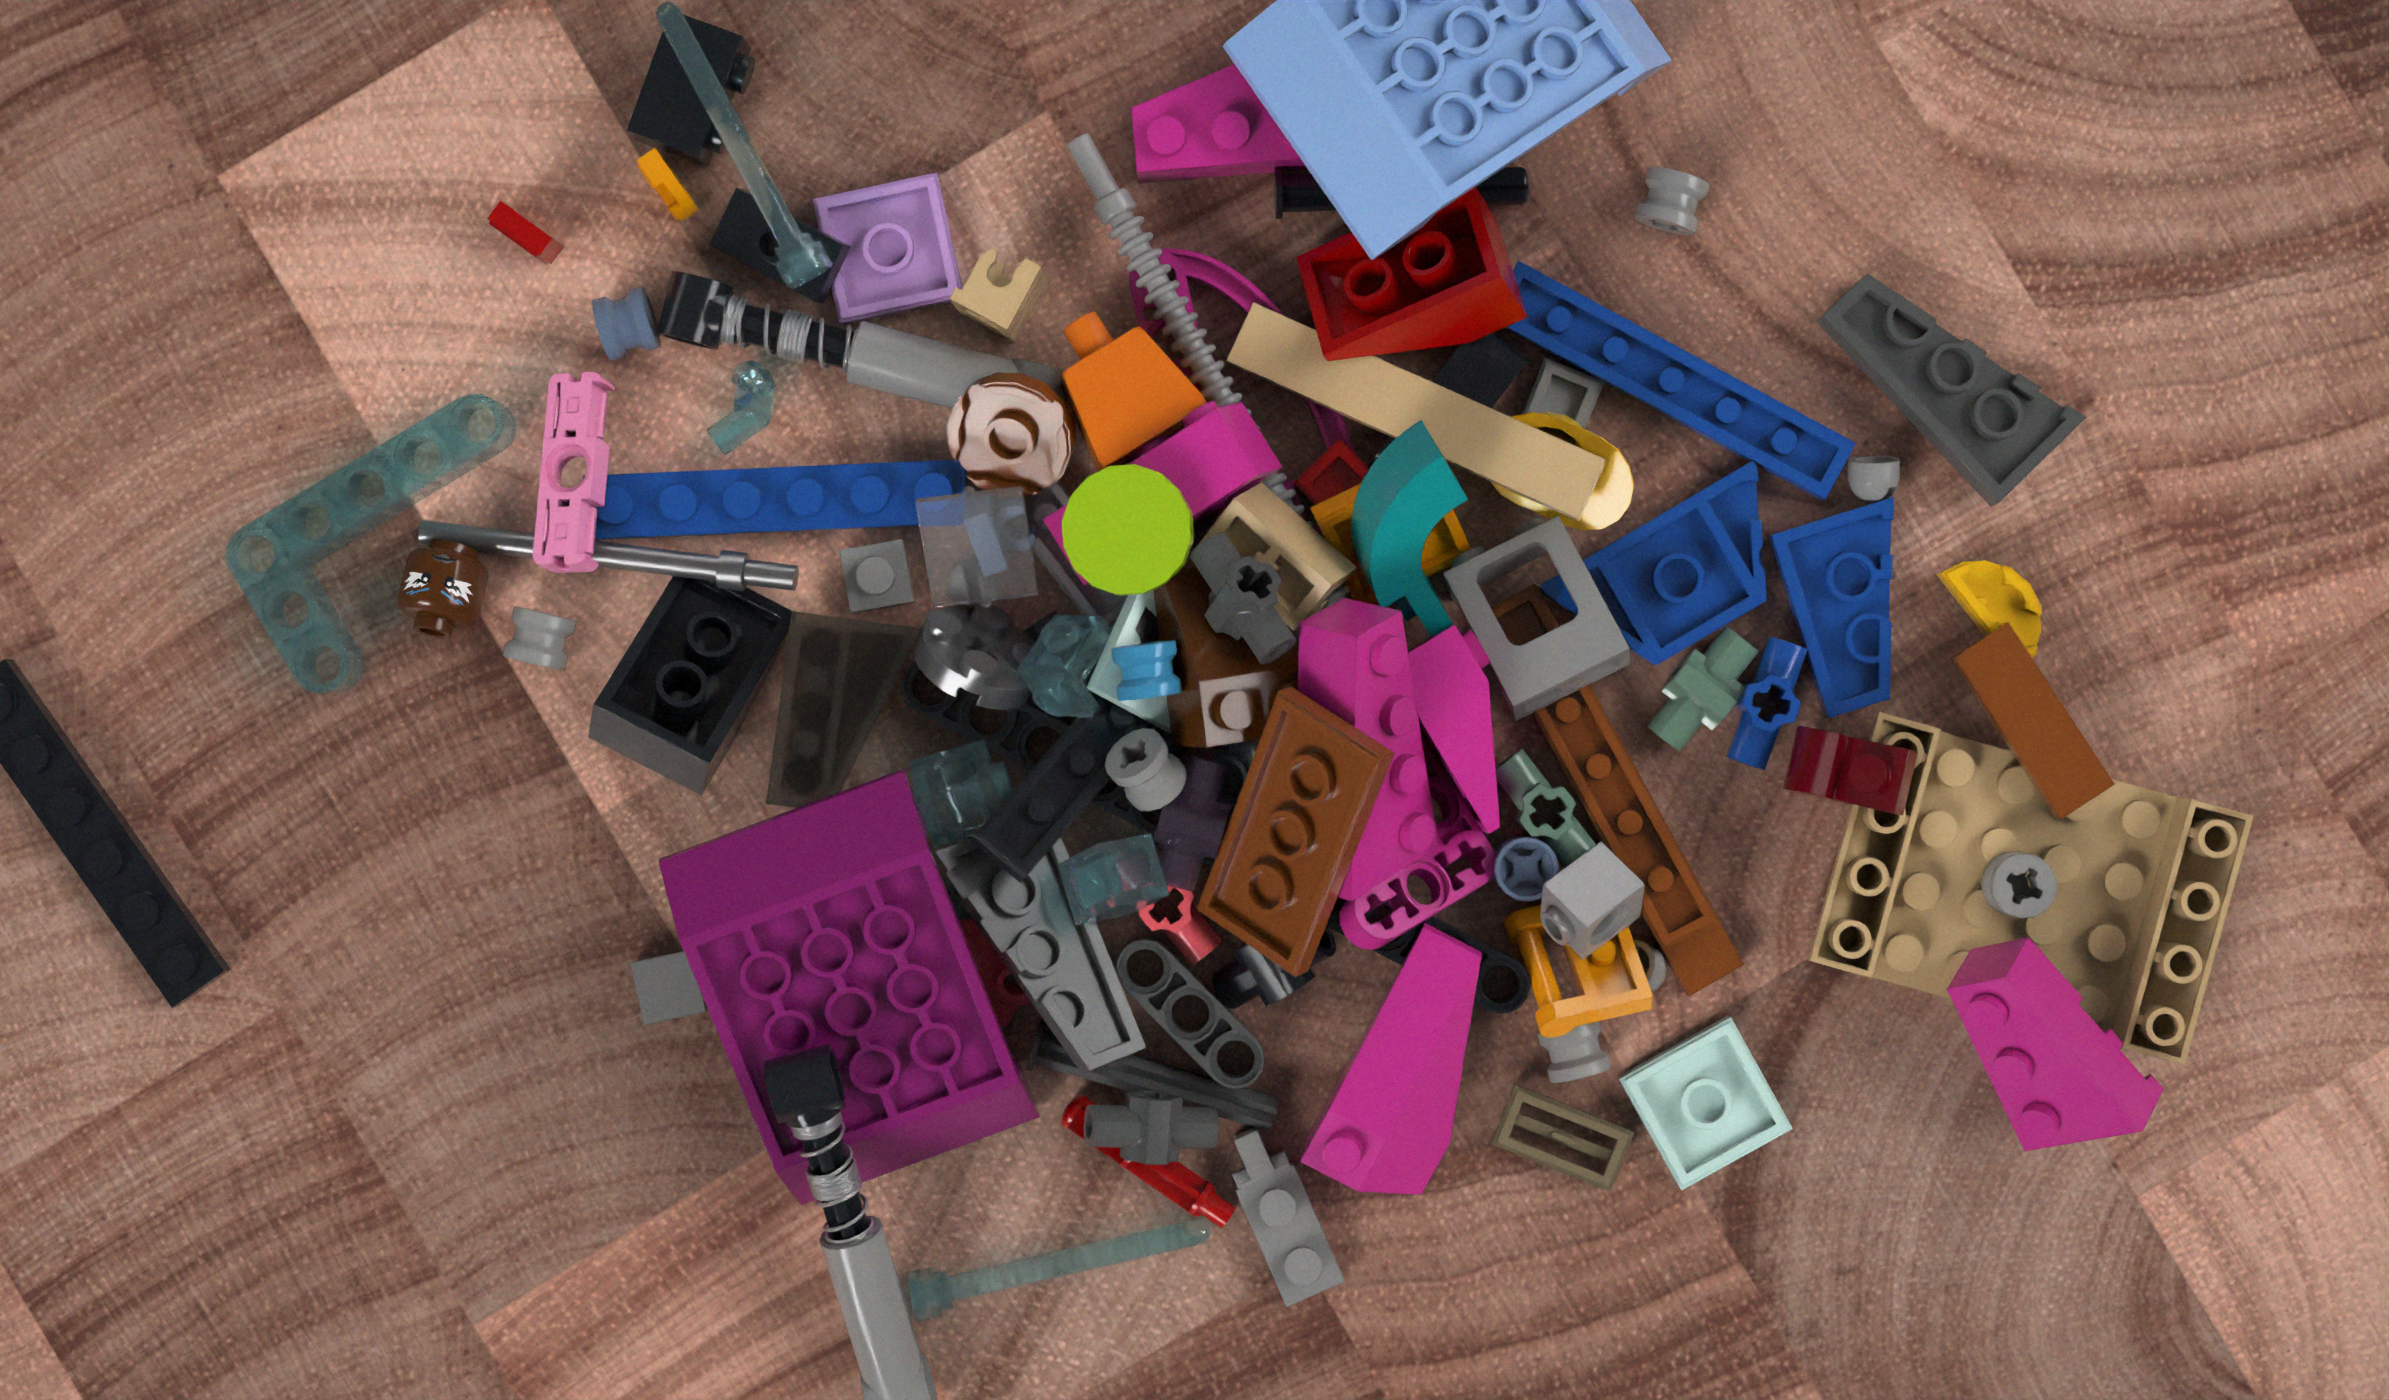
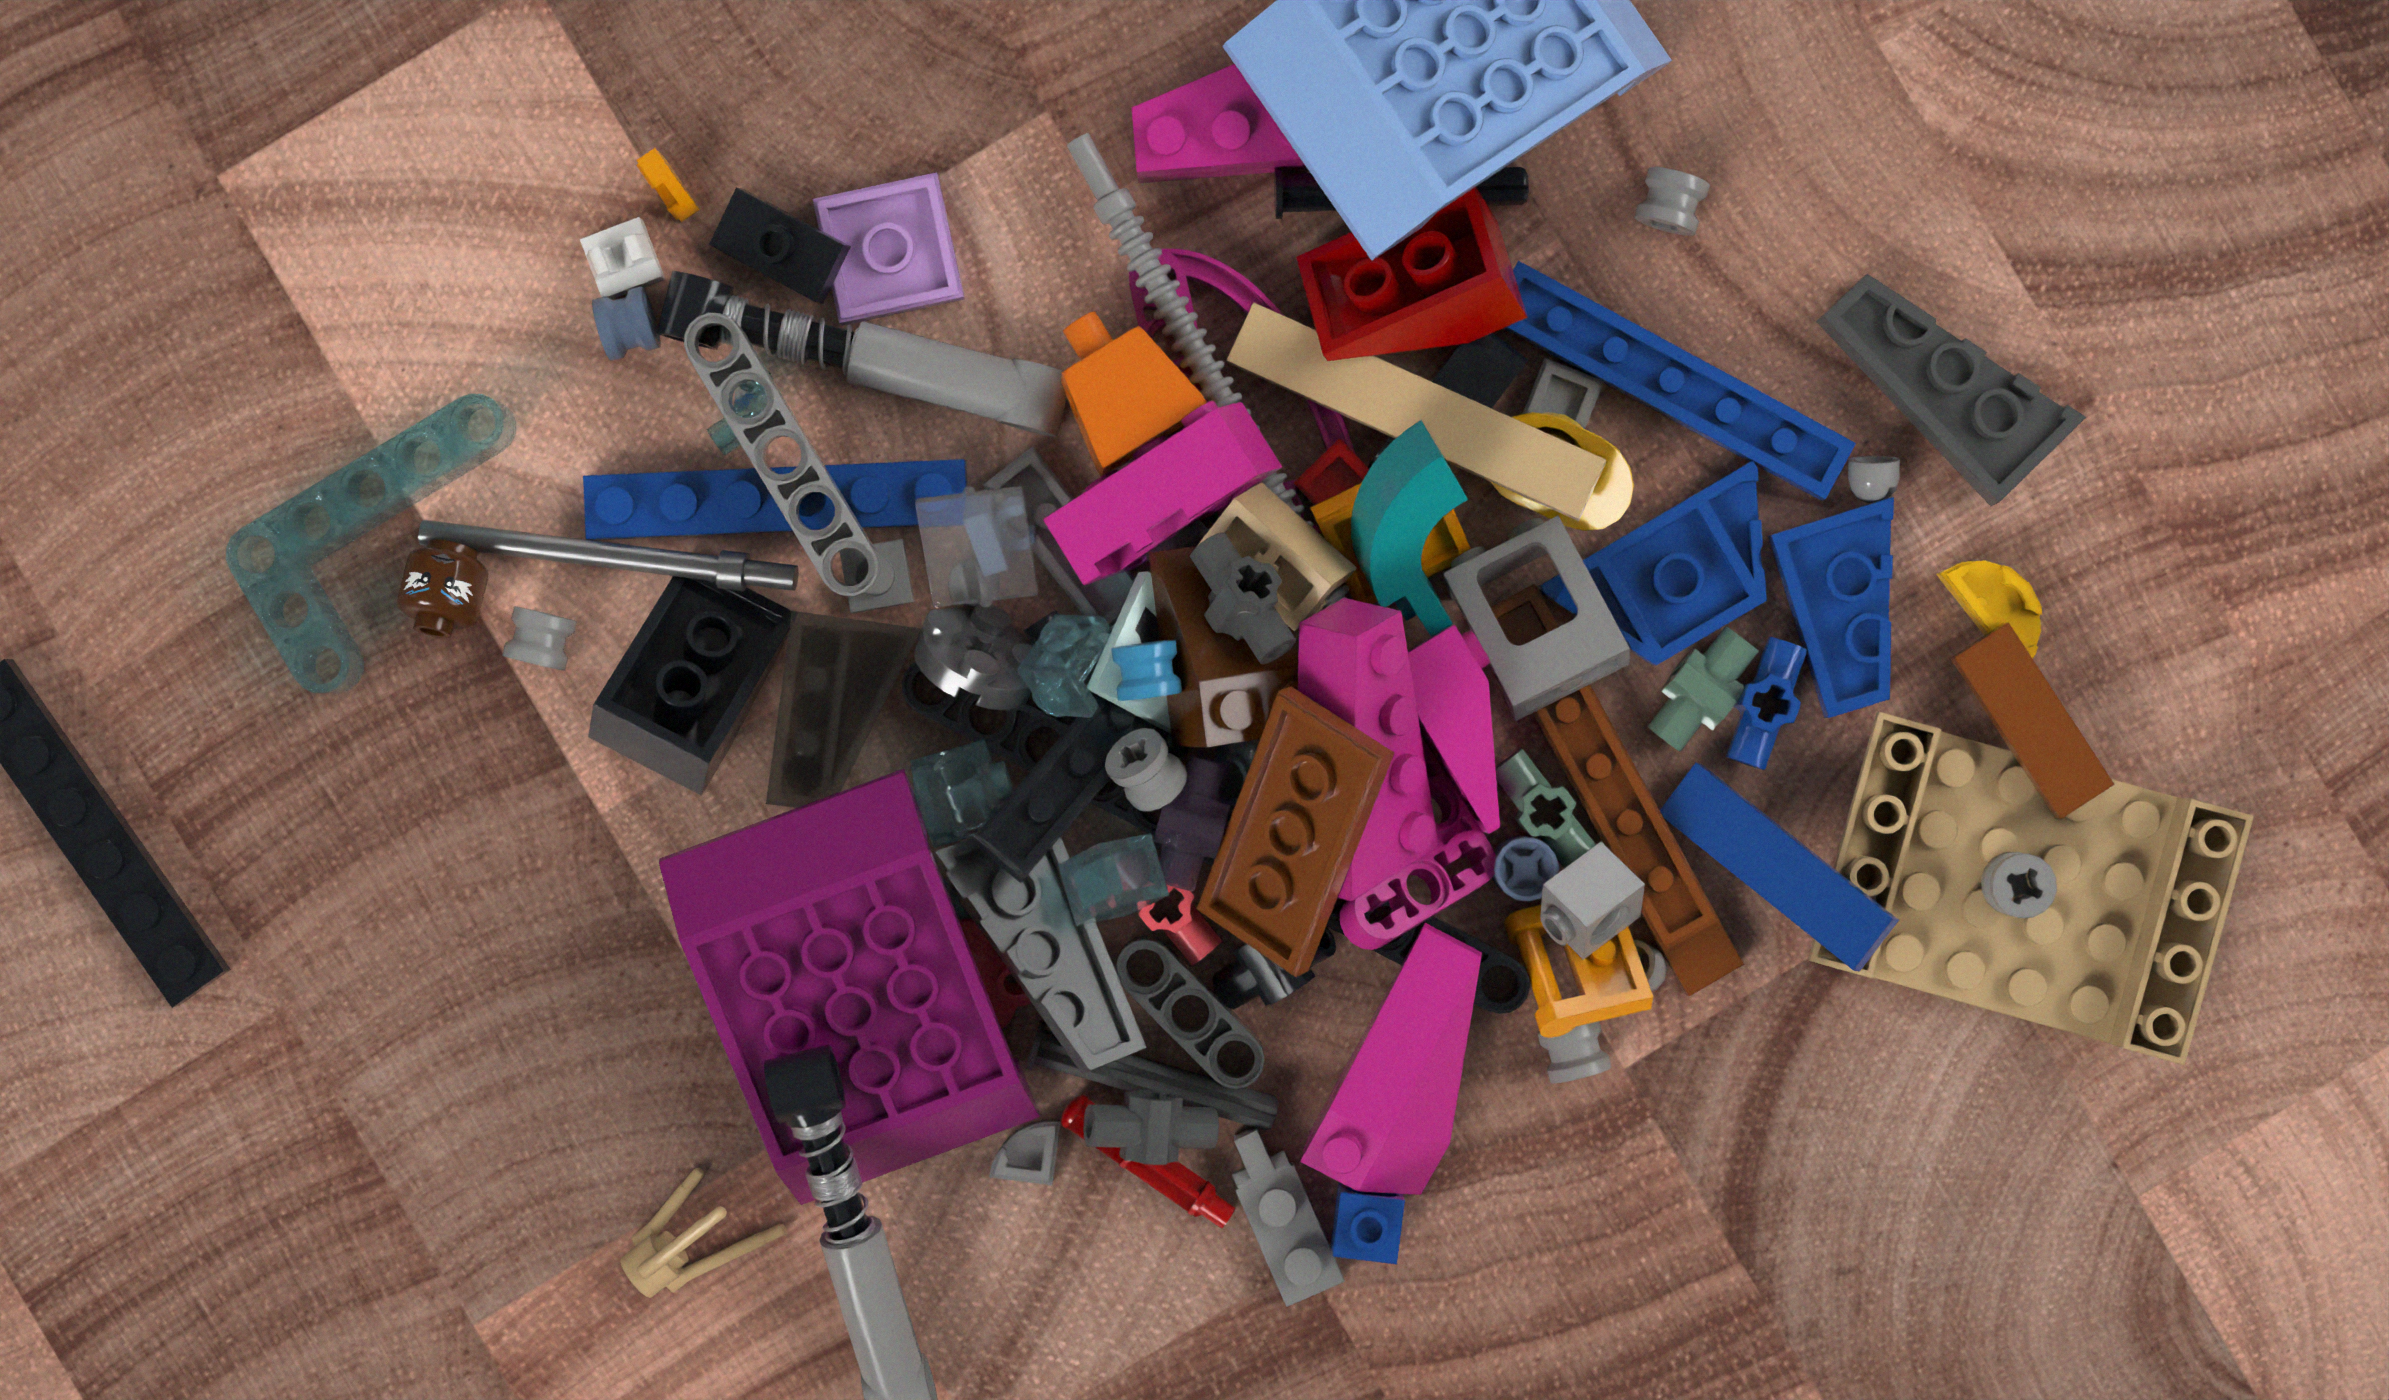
(524, 233): red tile -> none
(569, 515): bright pink piece -> none
(622, 258): none -> white tile
(660, 1258): none -> tan plant
(666, 988): light grey tile -> none
(668, 107): black brick -> none
(755, 436): none -> light grey beam
(797, 252): clear light blue piece -> none
(936, 1291): clear light blue piece -> none
(995, 299): tan hinge -> none
(1011, 433): tile -> none
(1029, 1154): none -> light grey tile
(1127, 529): lime tile -> none
(1367, 1225): none -> blue brick
(1511, 1116): dark tan tile -> none
(1705, 1102): light aqua tile -> none
(1778, 867): none -> blue tile
(1850, 770): dark red brick -> none
(2044, 1052): dark pink wedge -> none

